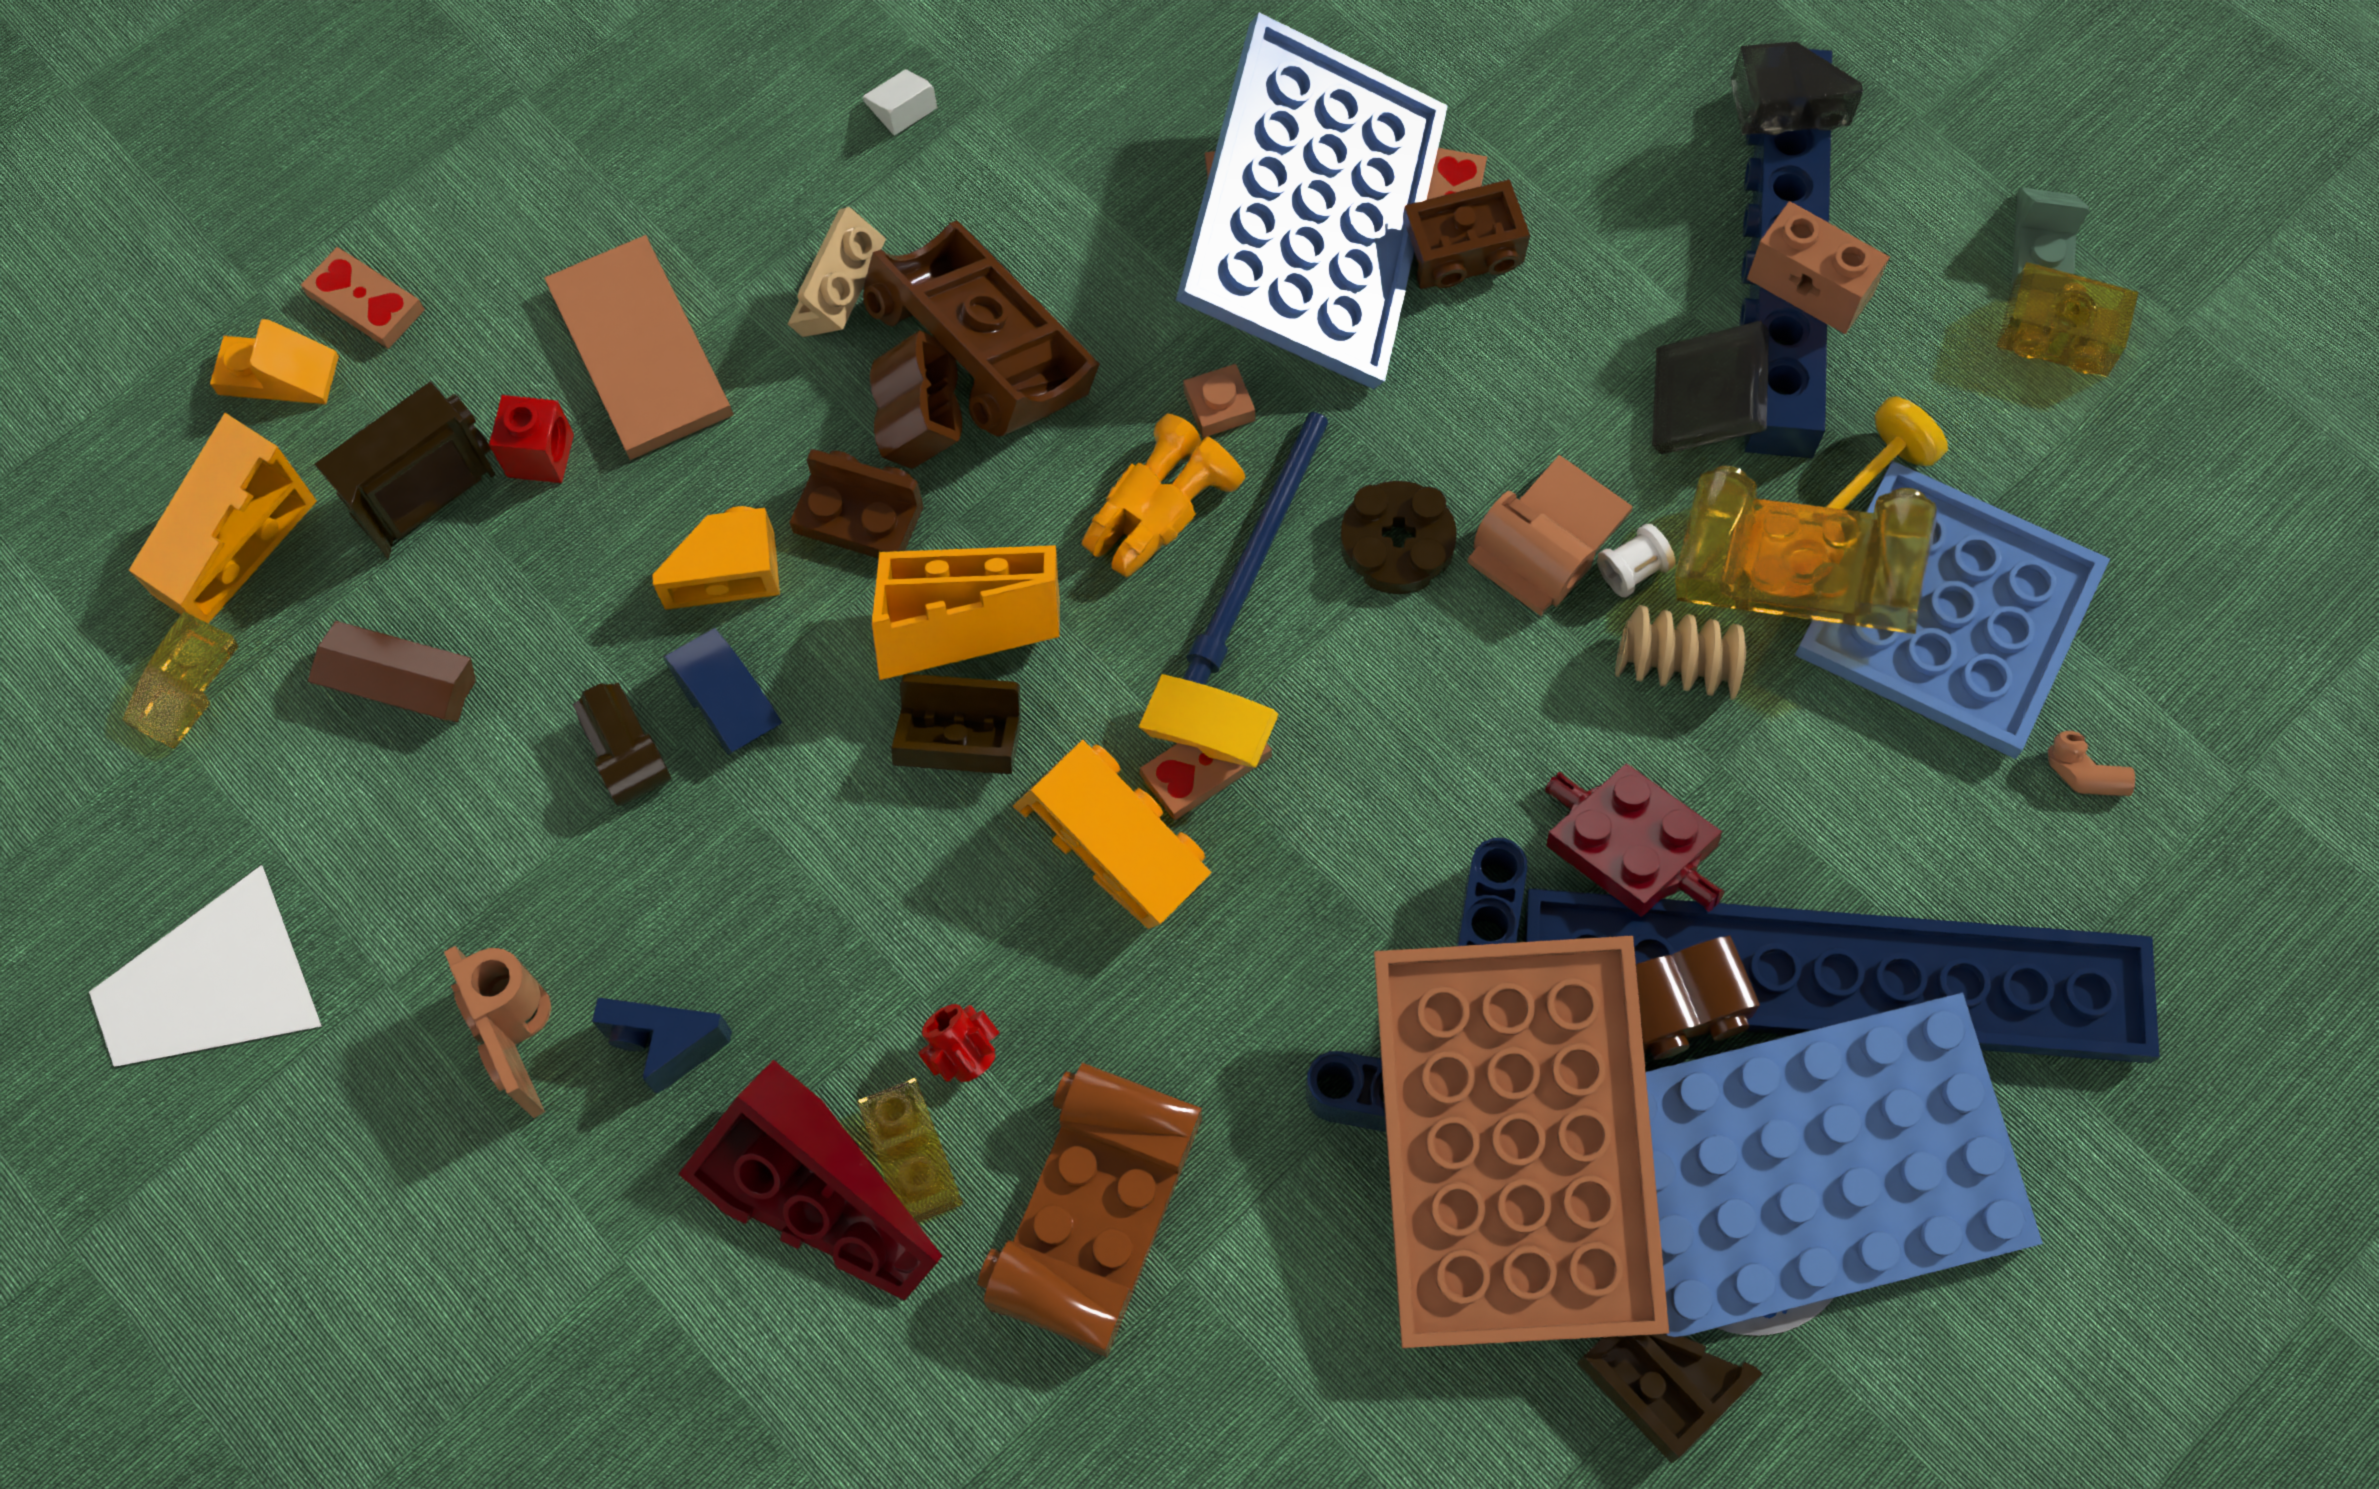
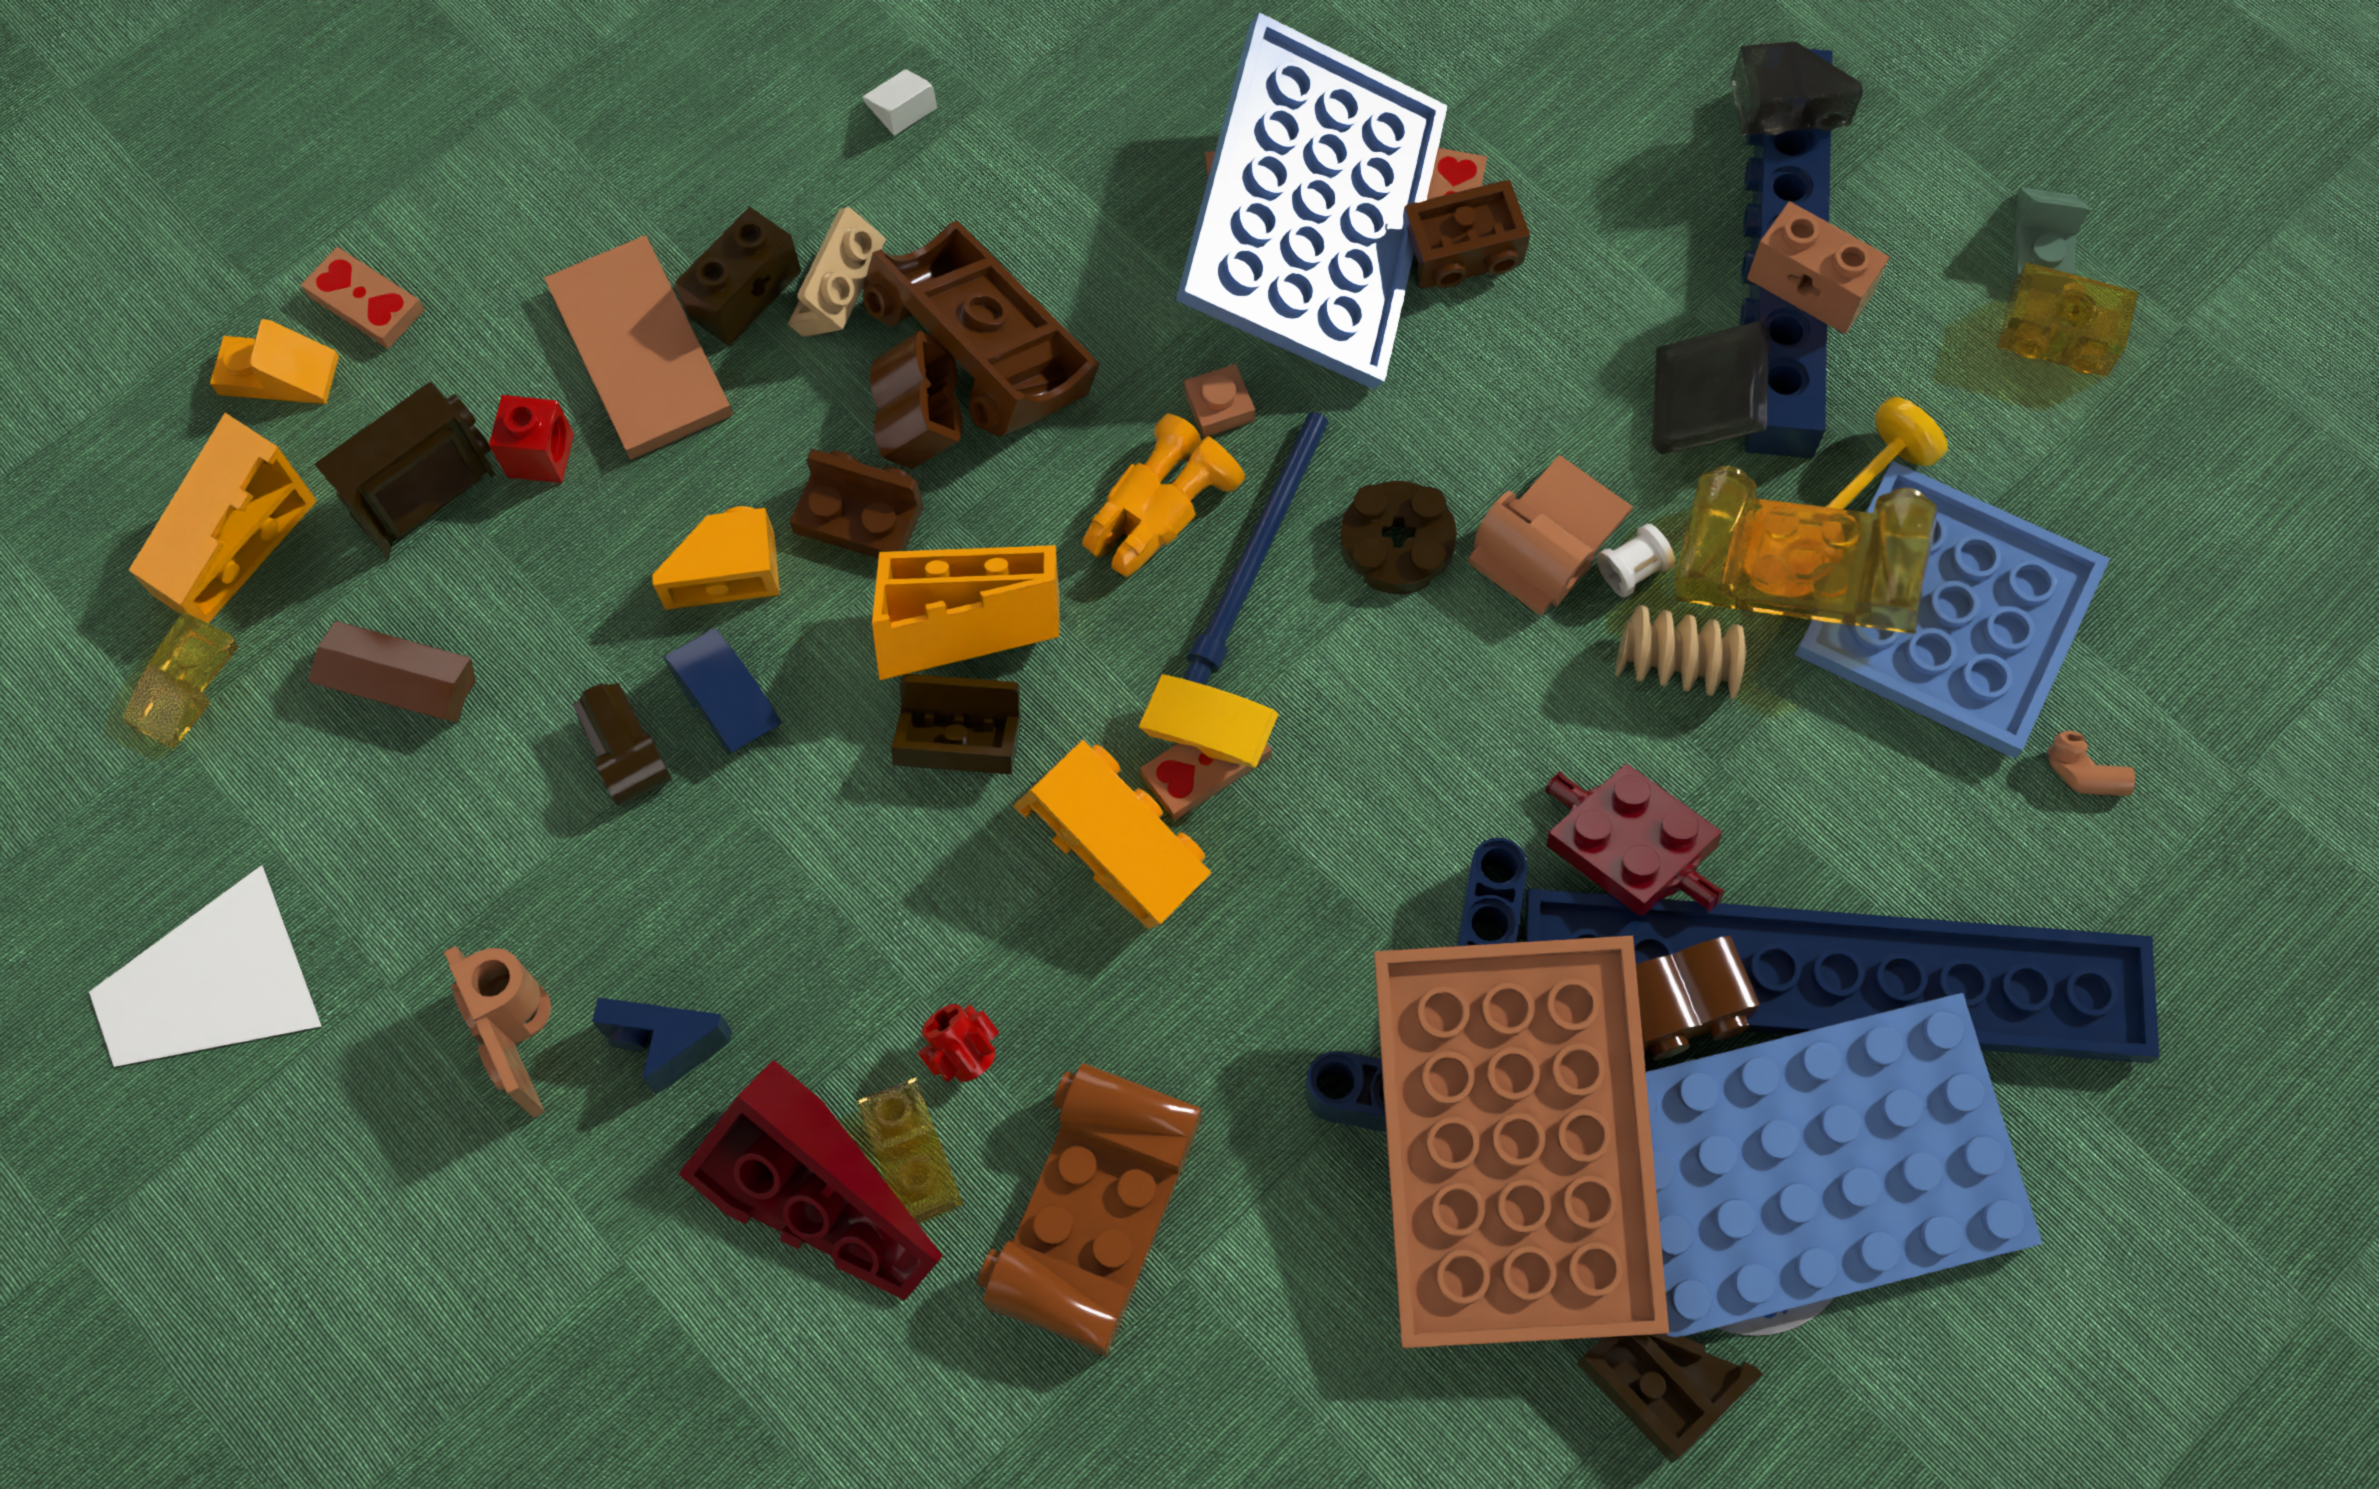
(738, 276): none -> dark brown brick

